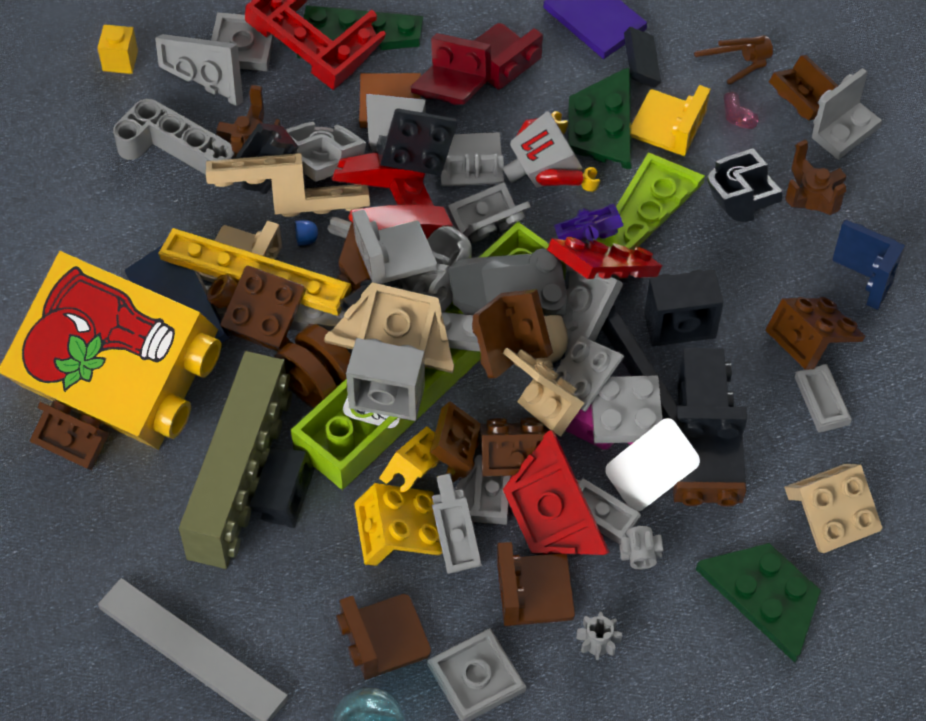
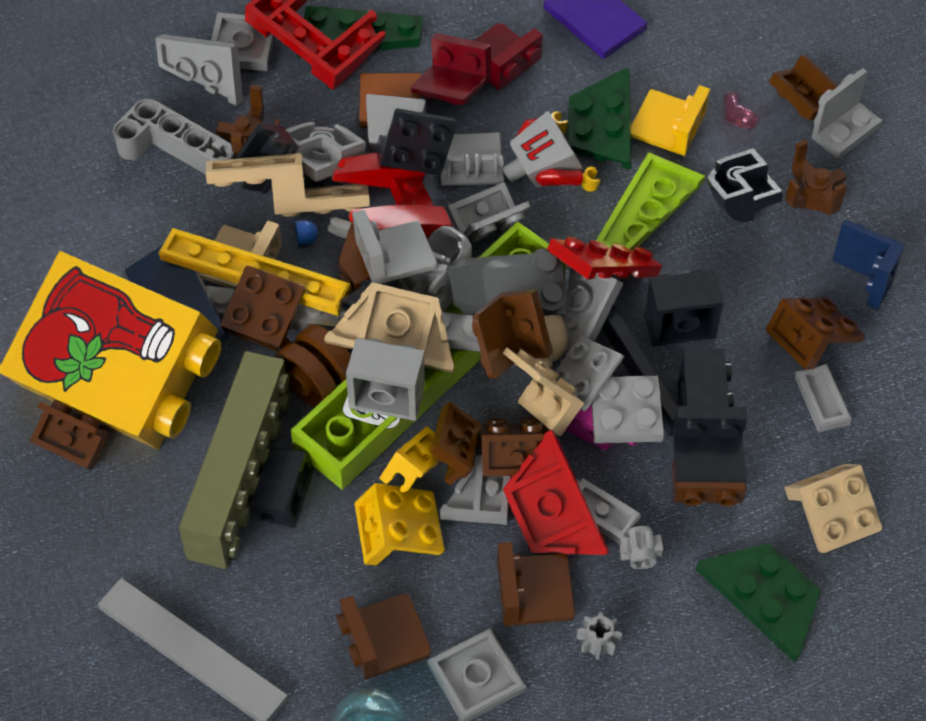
(117, 49): yellow brick -> none
(222, 291): reddish brown tile -> none
(455, 527): light grey hinge -> none
(591, 224): dark purple plate -> none
(642, 57): black tile -> none
(652, 464): white sticker -> none
(753, 49): reddish brown plant -> none

